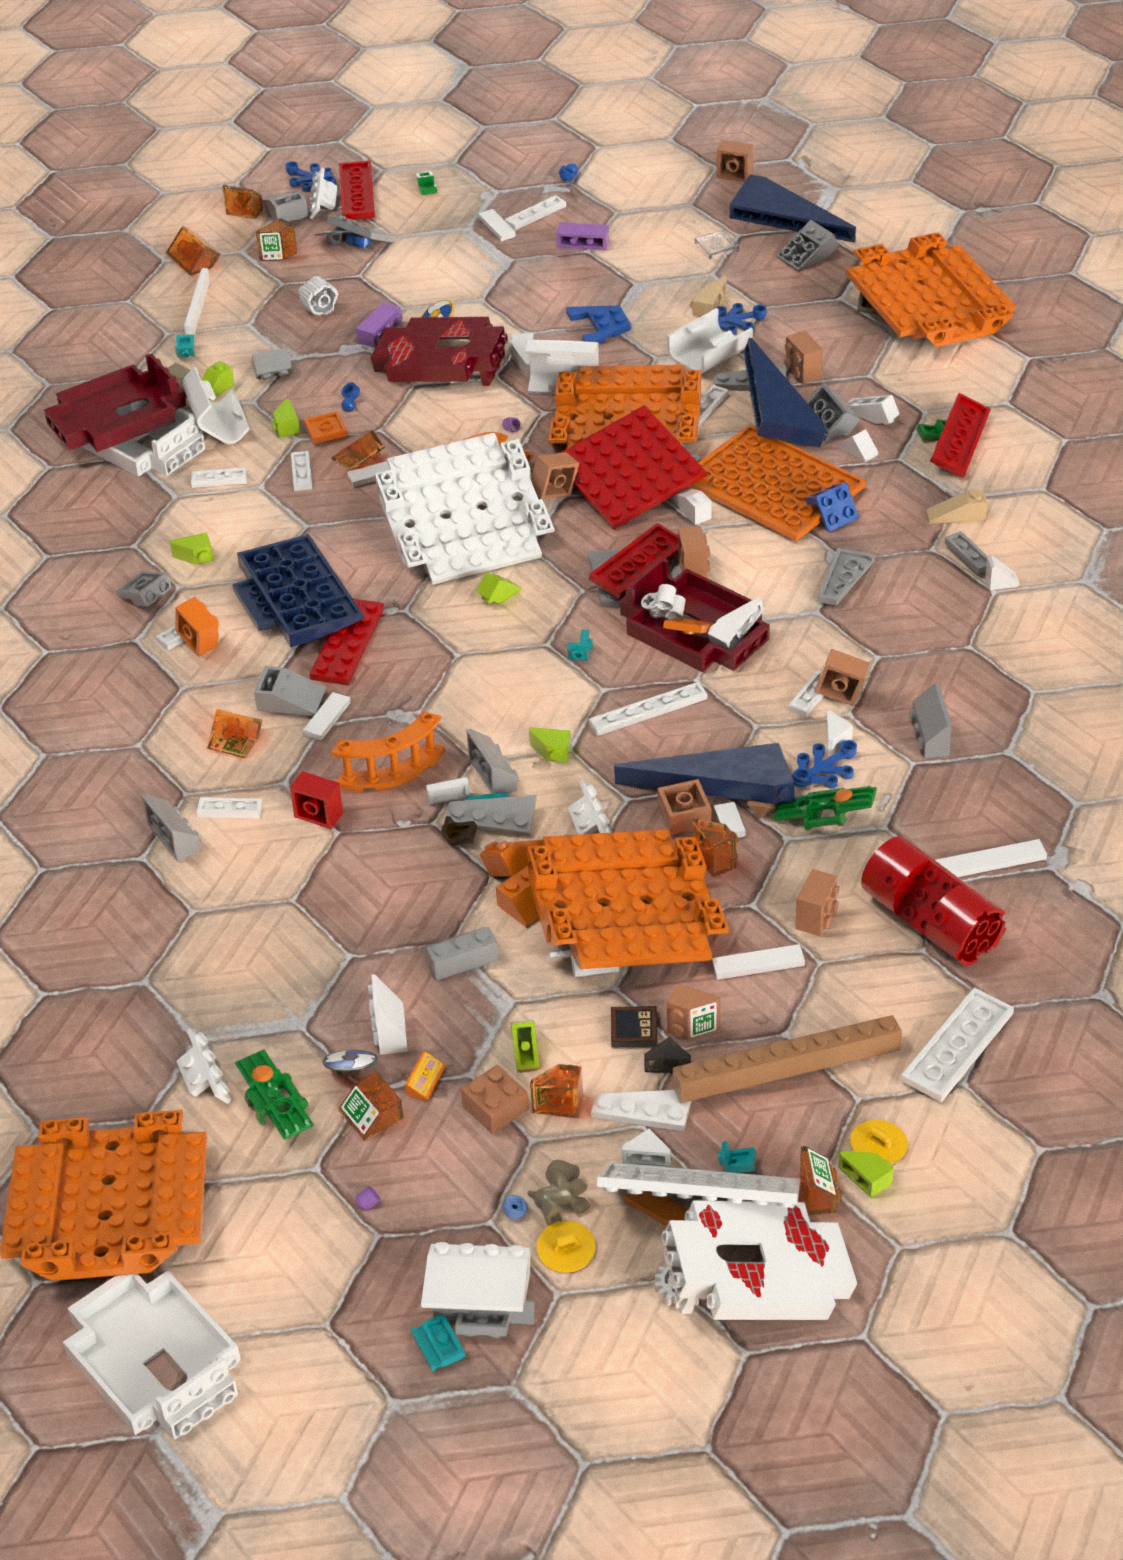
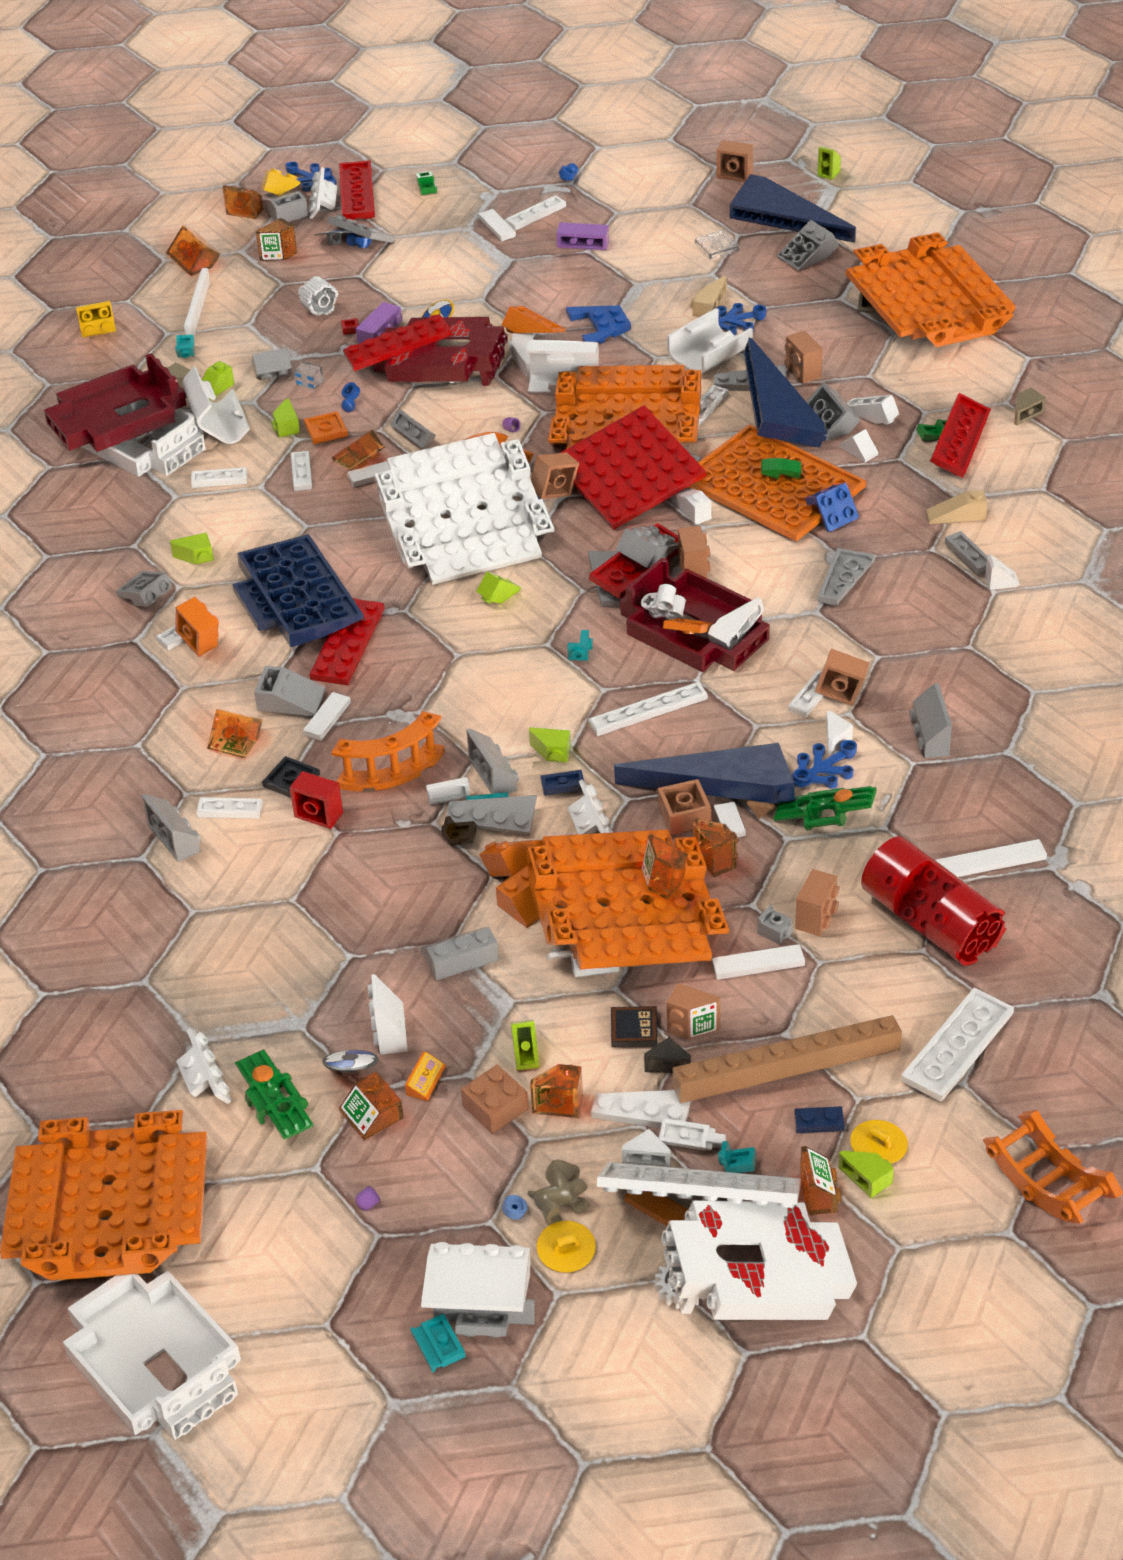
(95, 319): none -> yellow slope
(277, 183): none -> yellow slope
(285, 774): none -> black tile
(309, 375): none -> clear brick
(349, 326): none -> red tile
(397, 342): none -> red plate
(413, 429): none -> light grey plate
(523, 320): none -> orange slope
(561, 782): none -> dark blue plate
(646, 545): none -> light grey slope
(663, 866): none -> clear orange slope
(690, 1135): none -> white hinge
(774, 925): none -> light grey brick
(776, 466): none -> green slope
(819, 1119): none -> dark blue plate
(828, 163): none -> lime slope
(1028, 405): none -> dark tan slope
(1061, 1206): none -> orange fence

